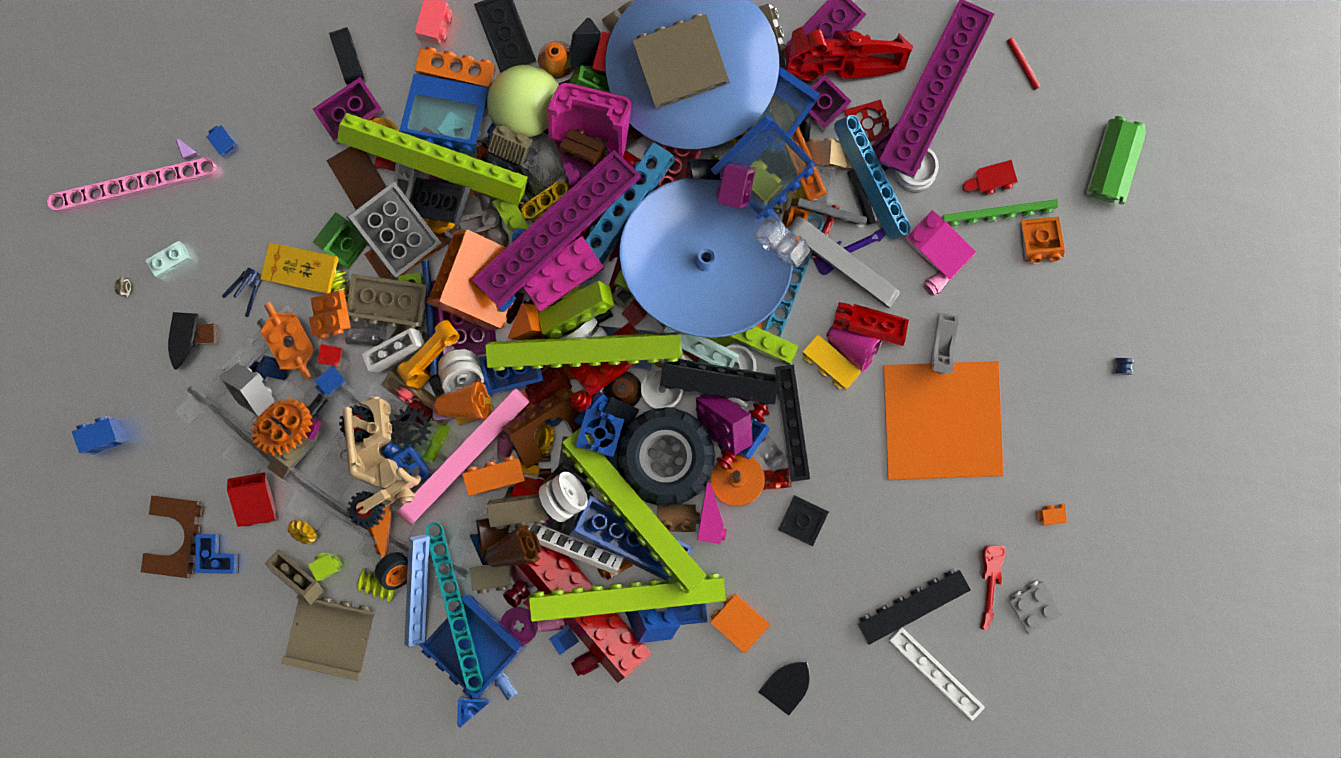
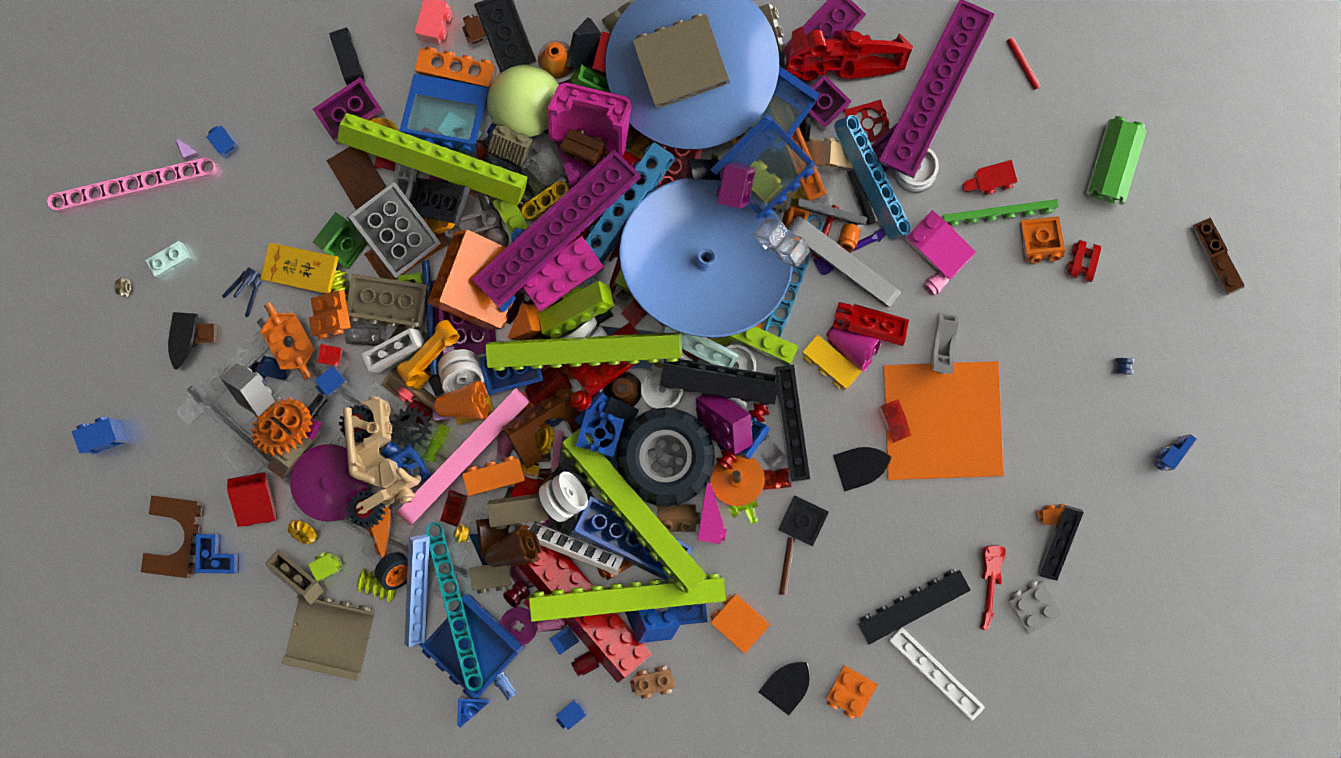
(323, 483): none -> magenta dish
(454, 508): none -> clear red slope
(460, 533): none -> yellow plate
(473, 30): none -> reddish brown brick
(557, 448): none -> bright pink tile
(570, 715): none -> blue brick
(639, 144): none -> clear yellow brick
(648, 683): none -> medium nougat brick
(735, 511): none -> clear neon green piece
(787, 566): none -> reddish brown bar
(849, 236): none -> orange brick
(850, 692): none -> orange plate
(861, 466): none -> black shield
(895, 420): none -> clear red slope
(1060, 542): none -> black plate
(1079, 250): none -> red brick
(1170, 456): none -> blue plate
(1217, 256): none -> reddish brown slope

